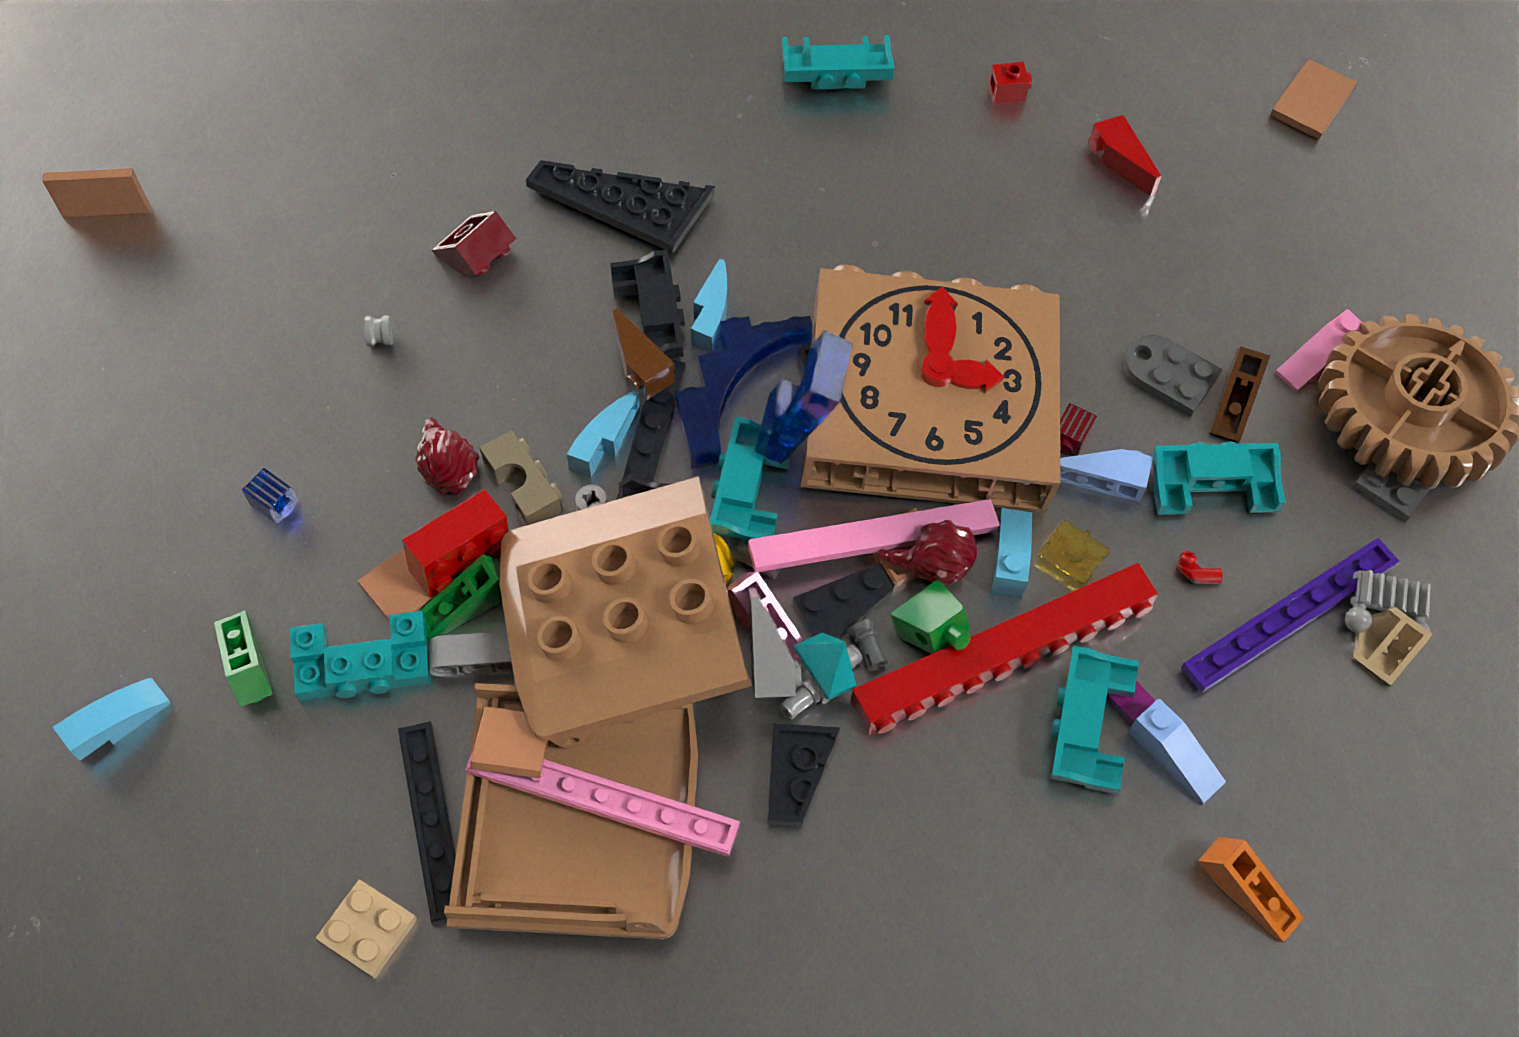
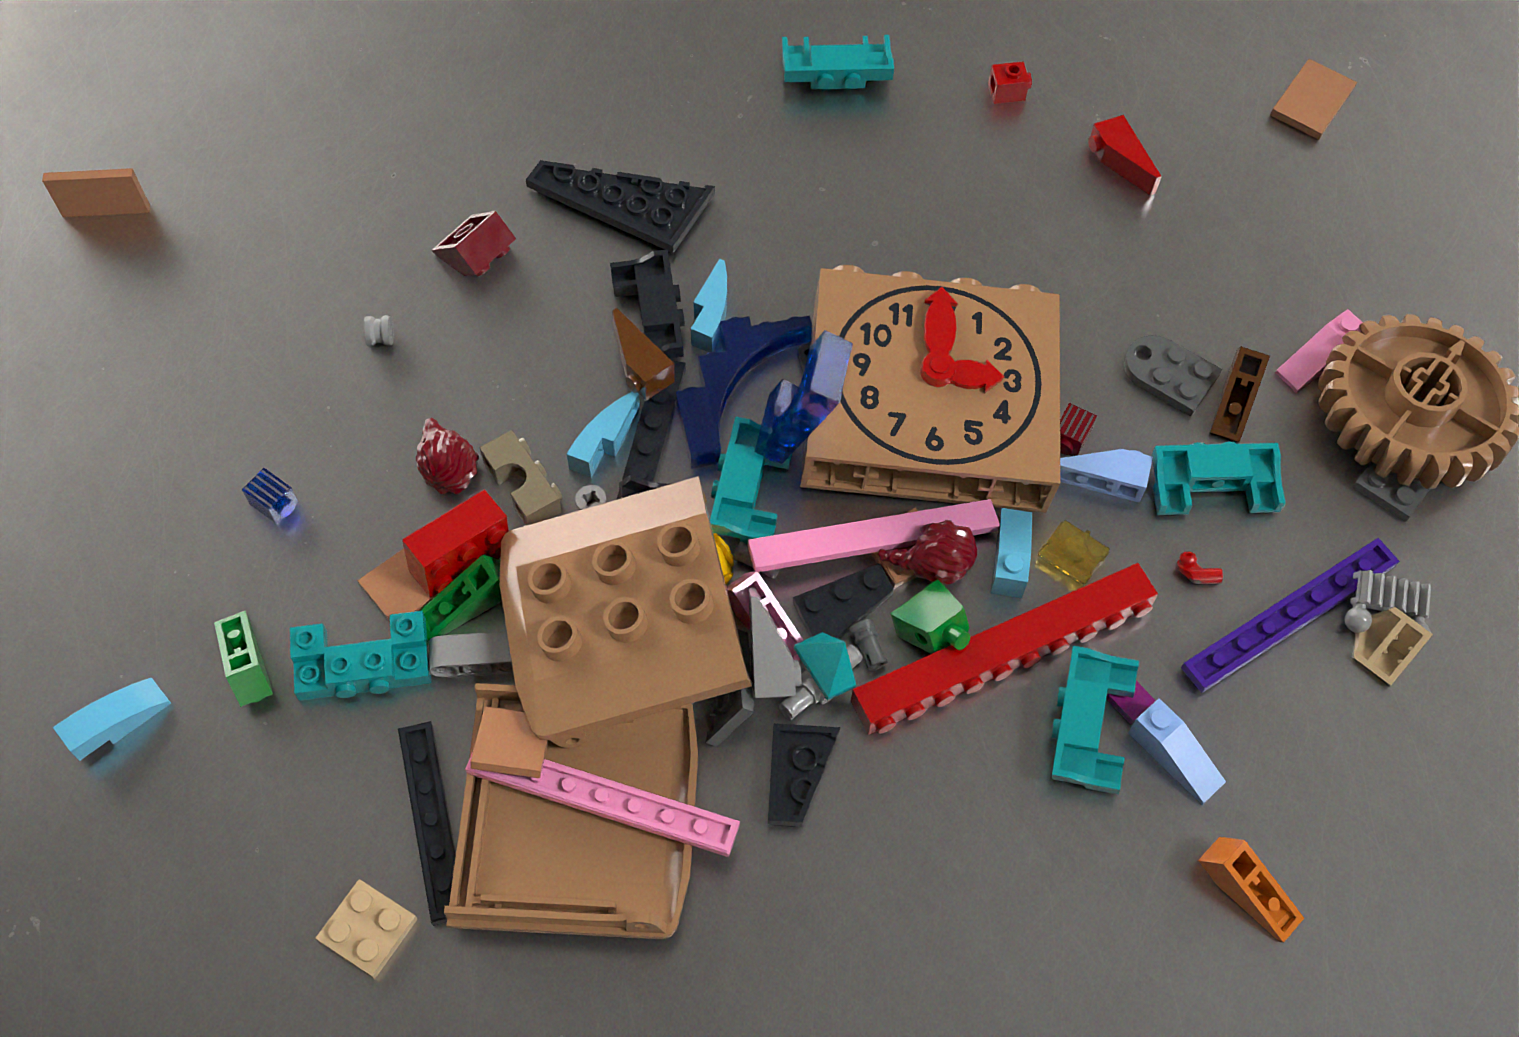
(733, 707): none -> dark grey wing

